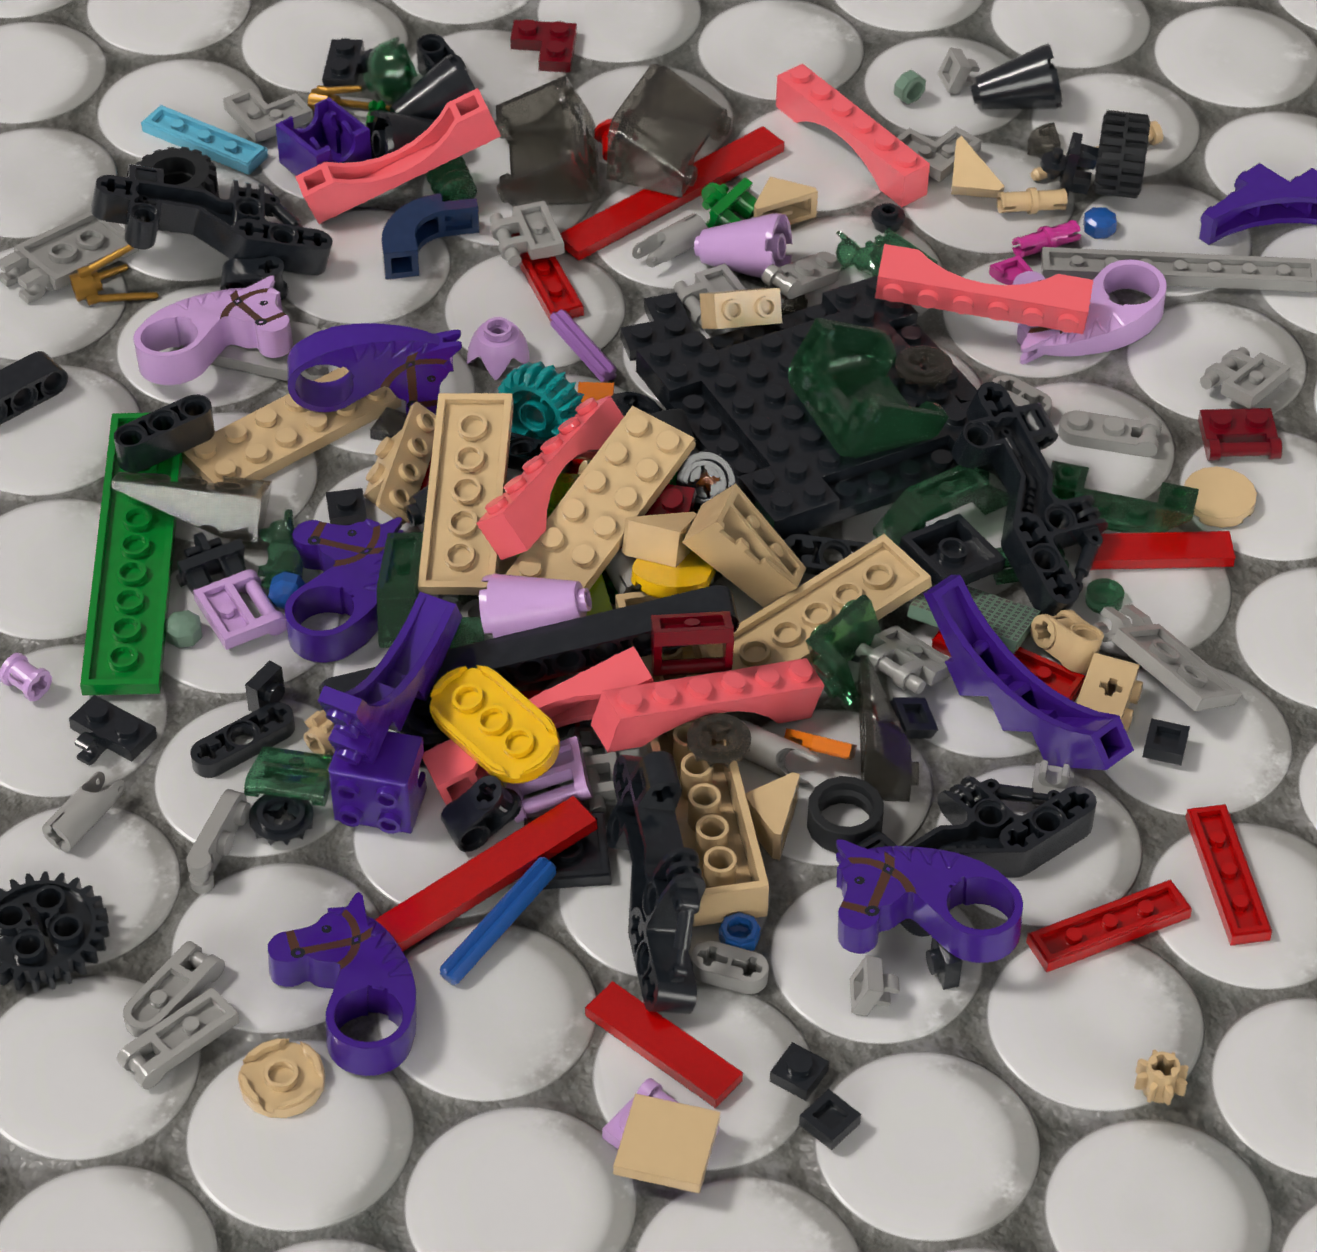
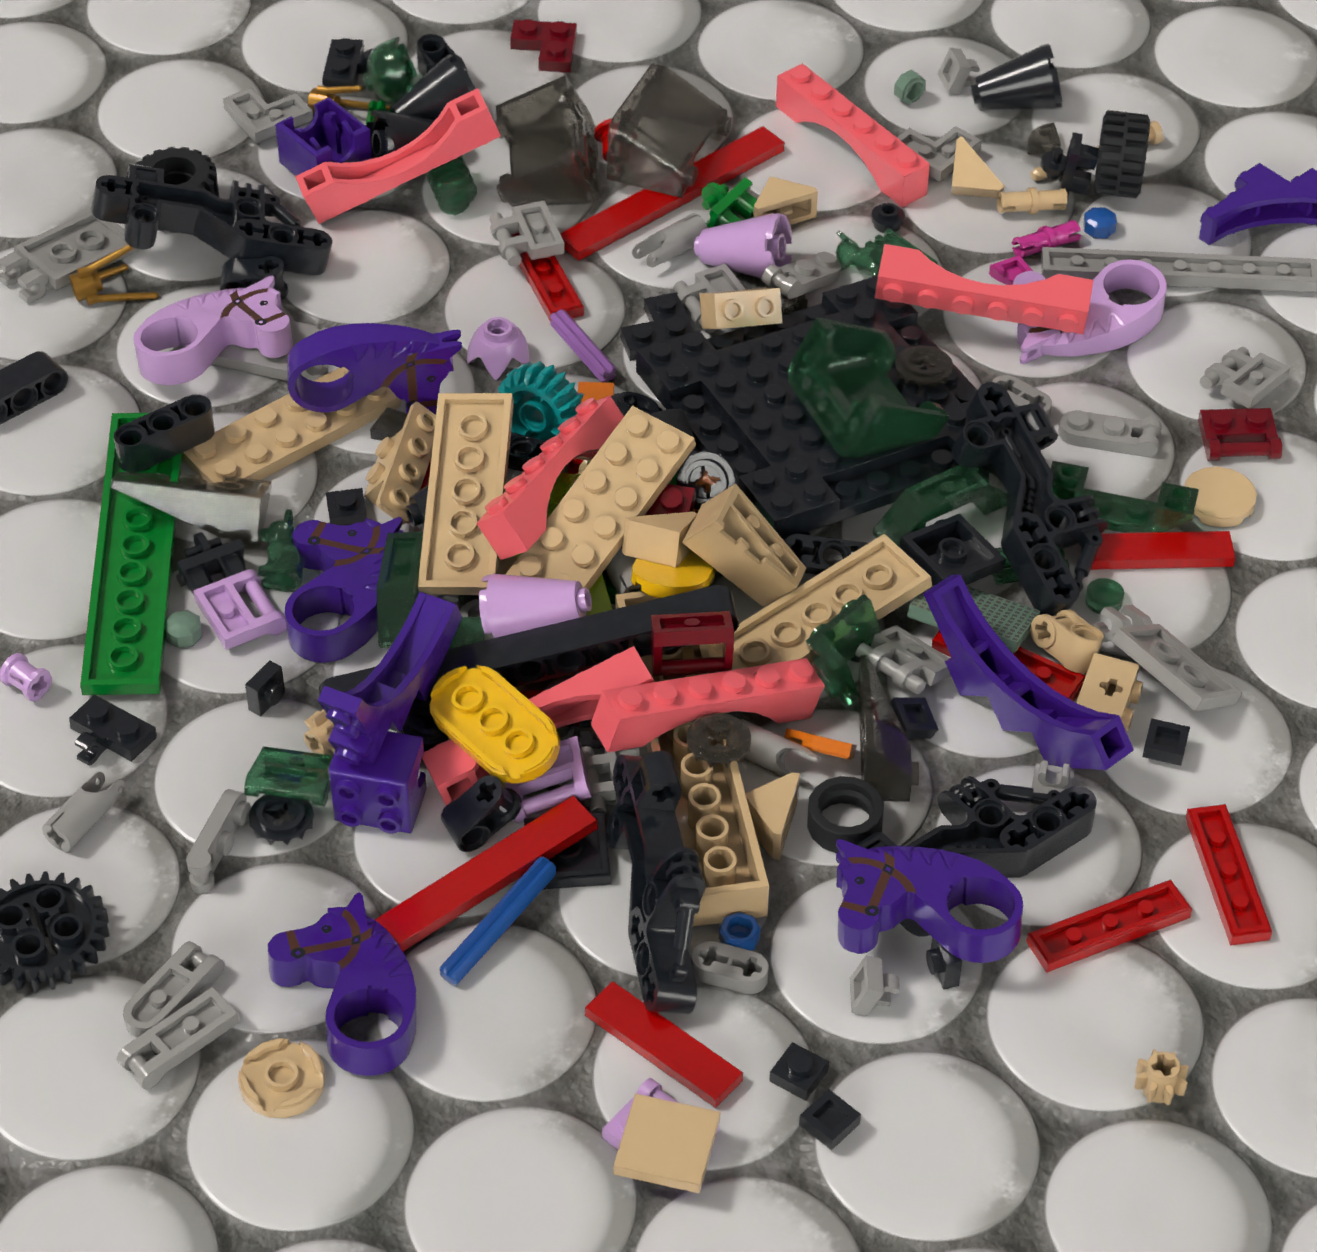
(210, 140): medium azure tile -> none
(235, 754): black beam -> none
(283, 586): blue tile -> none
(420, 223): dark blue arch -> none

